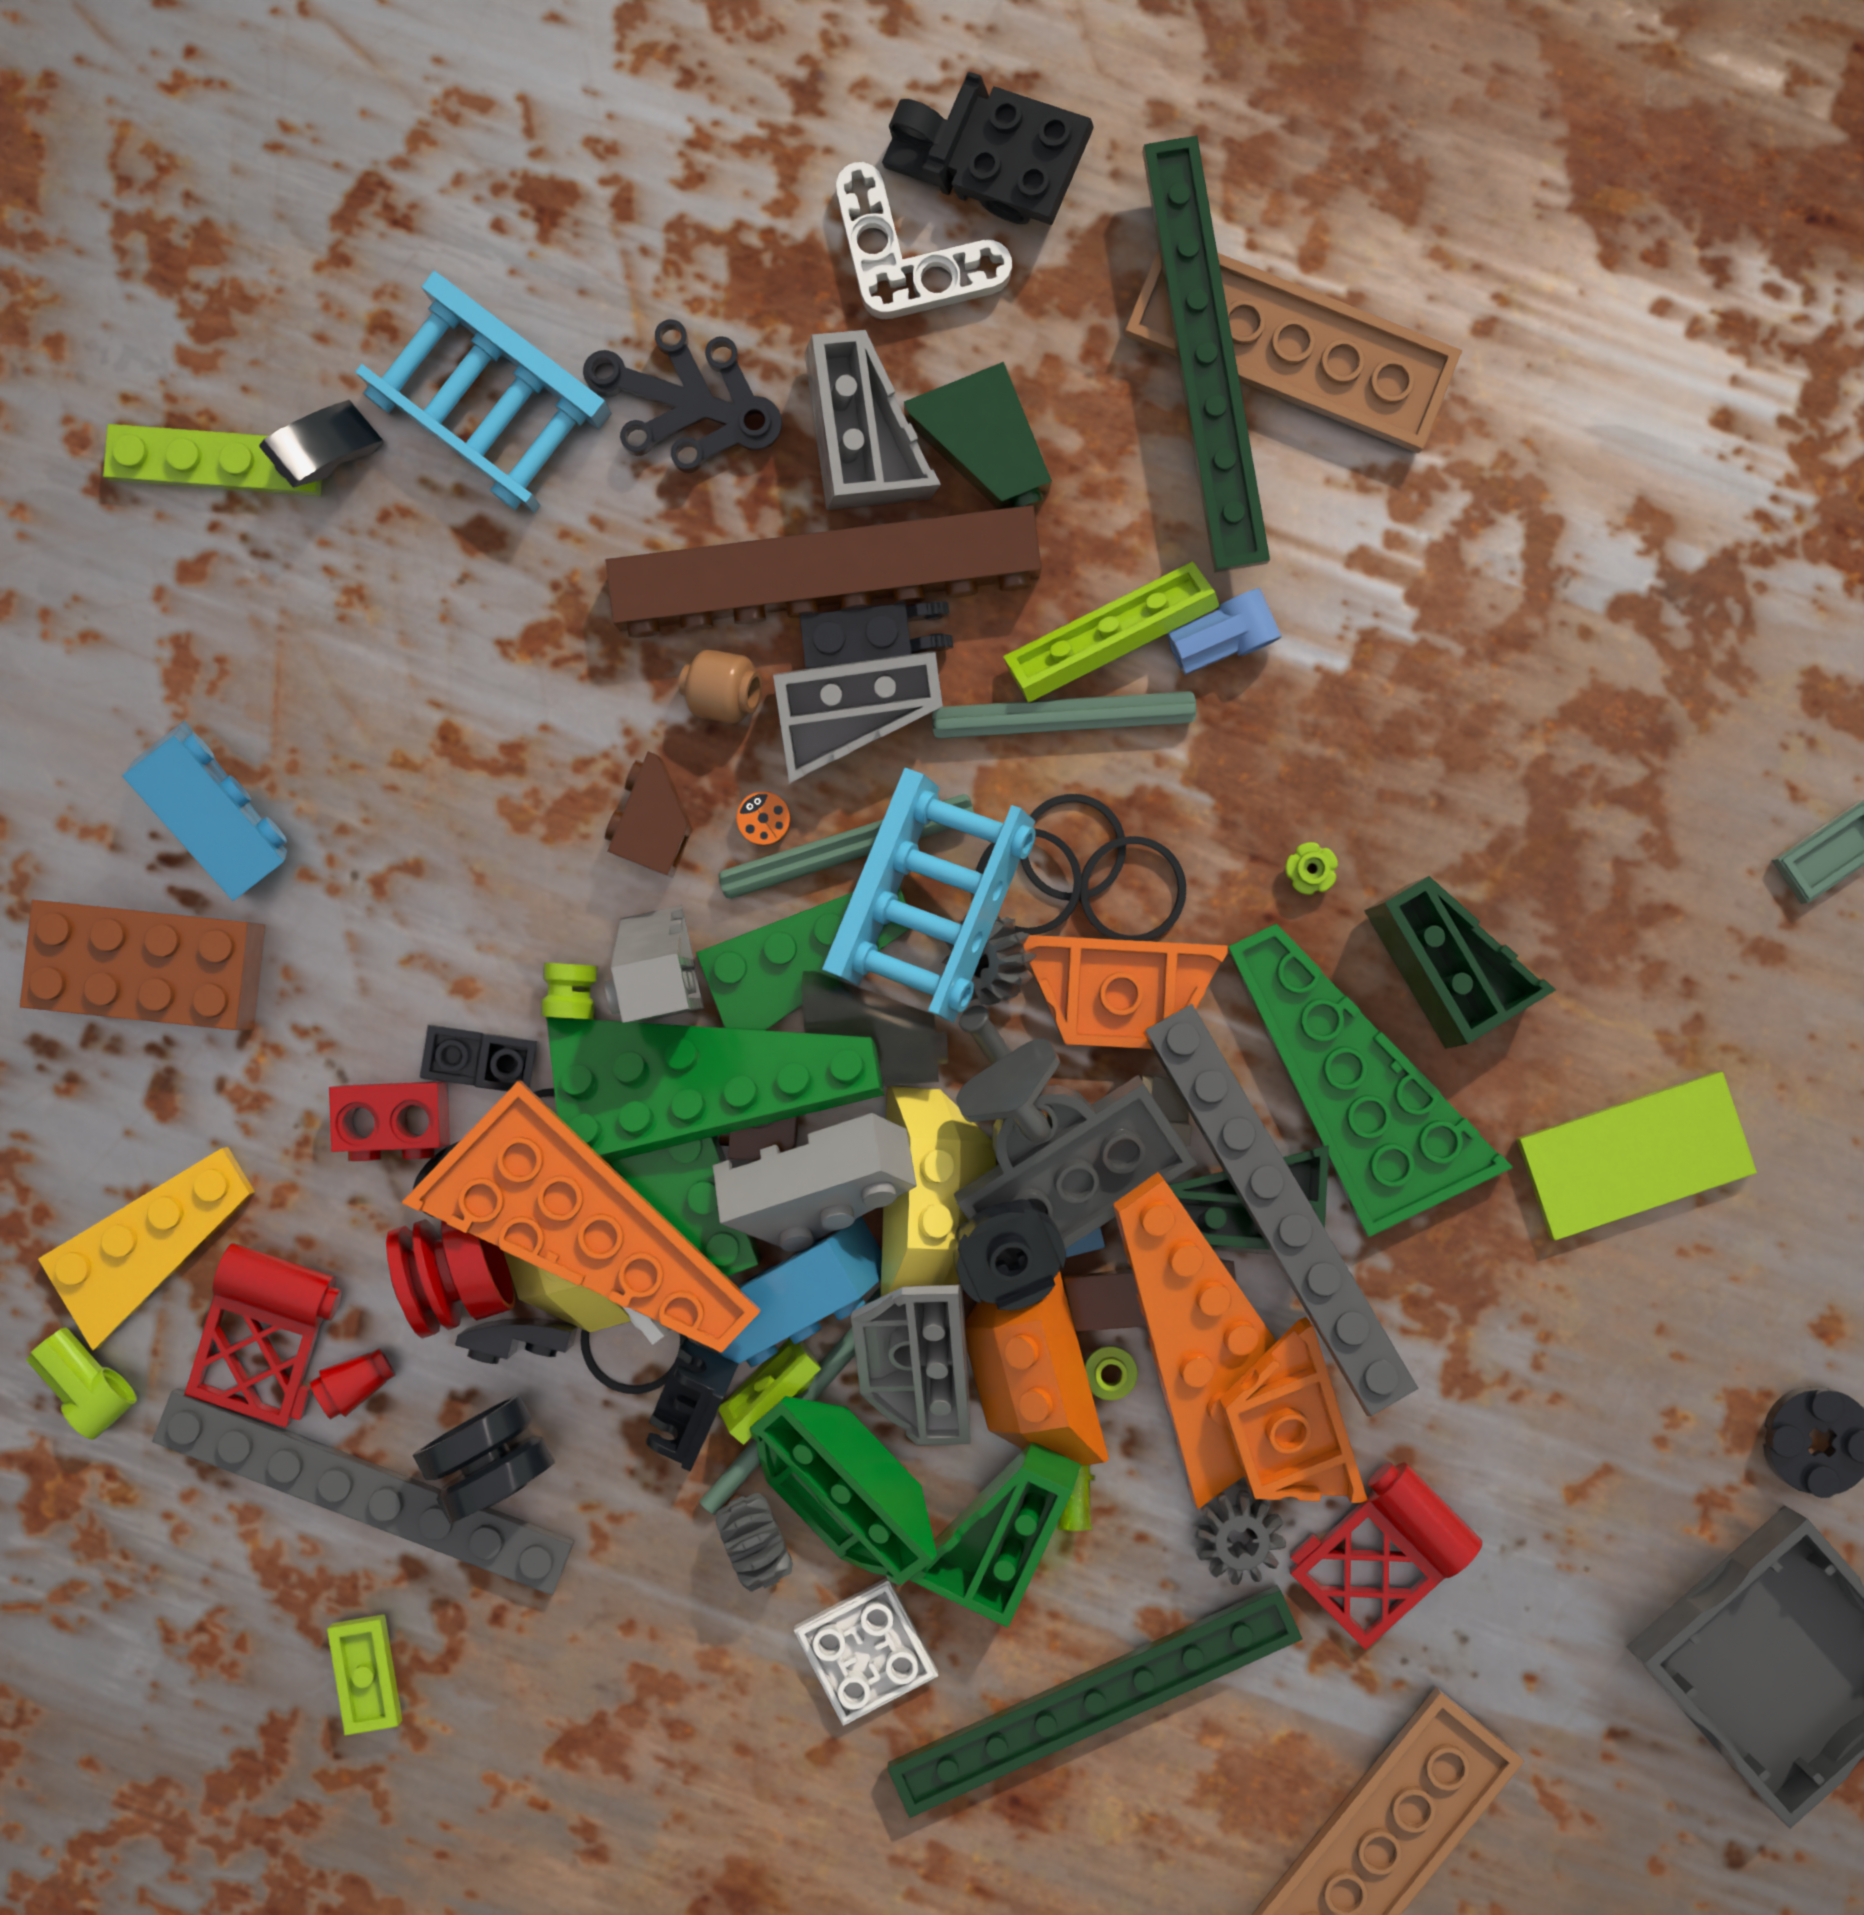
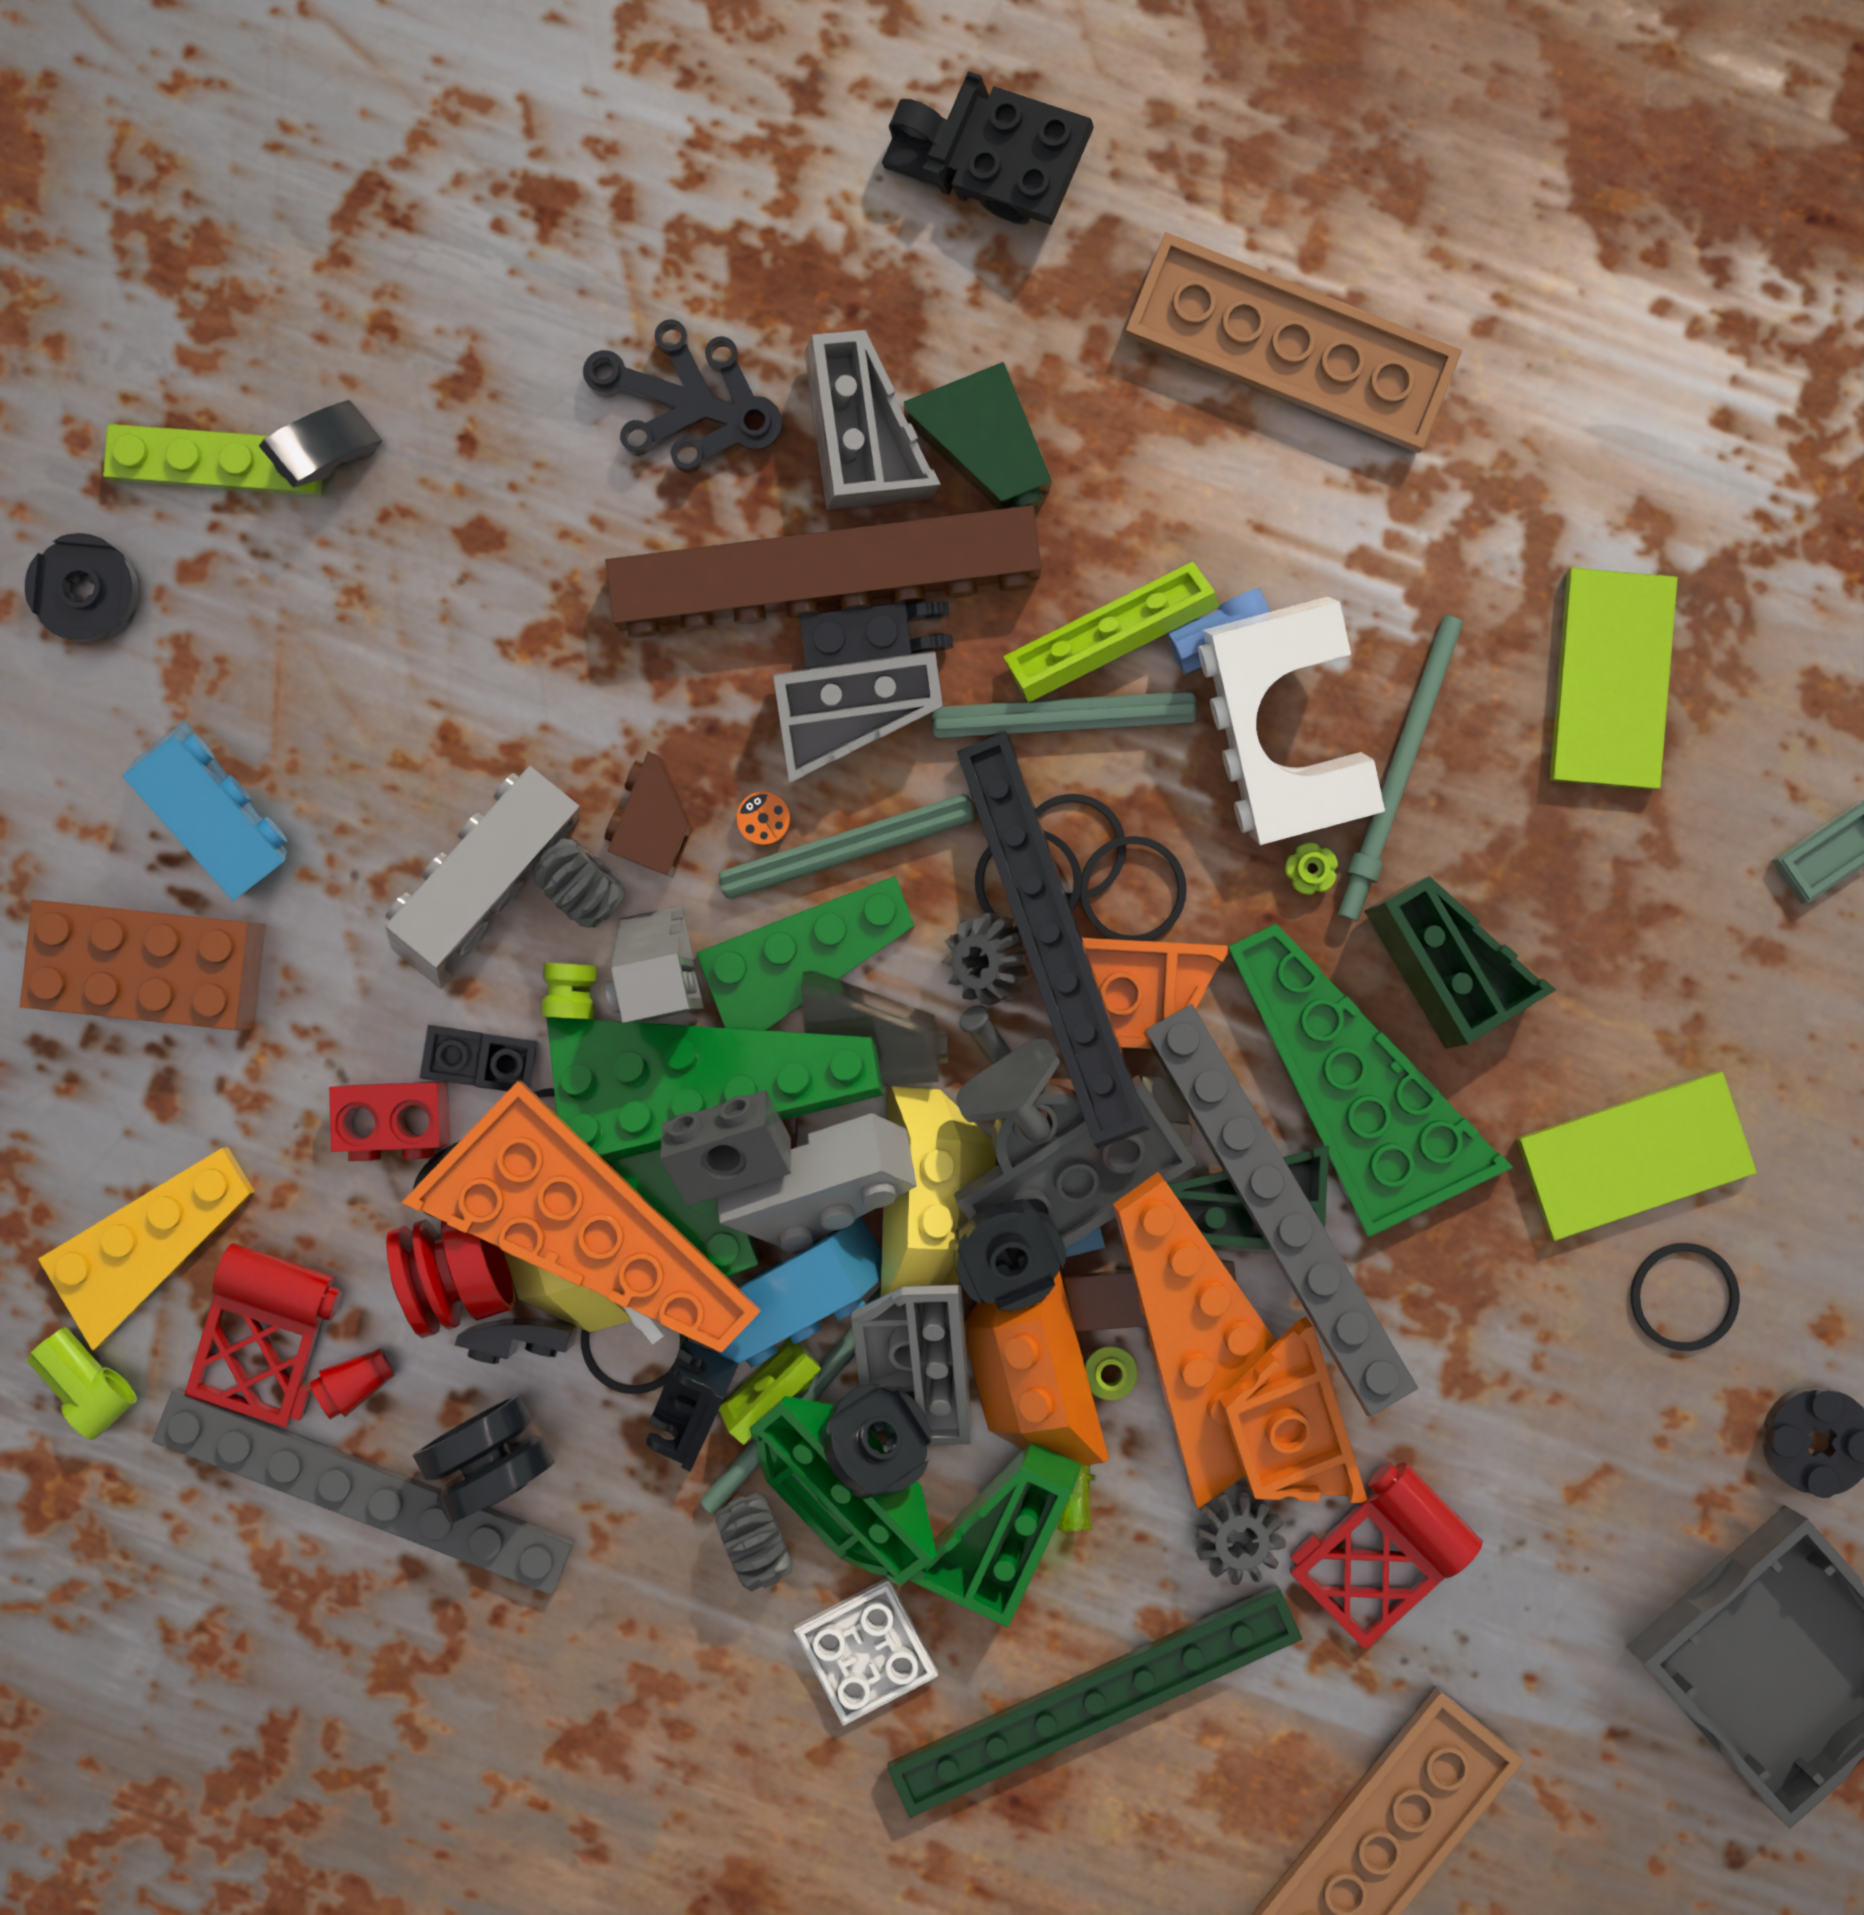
(64, 563): none -> black plate
(364, 1674): lime plate -> none
(479, 874): none -> light grey wedge
(491, 341): medium azure fence -> none
(577, 883): none -> dark grey gear
(721, 686): medium nougat head -> none
(725, 1147): none -> dark grey brick
(852, 1458): none -> black plate
(889, 263): white beam -> none
(896, 855): medium azure fence -> none
(1053, 942): none -> black plate
(1205, 354): dark green plate -> none
(1244, 663): none -> white arch
(1366, 865): none -> sand green bar
(1613, 678): none -> lime tile
(1731, 1313): none -> black piece

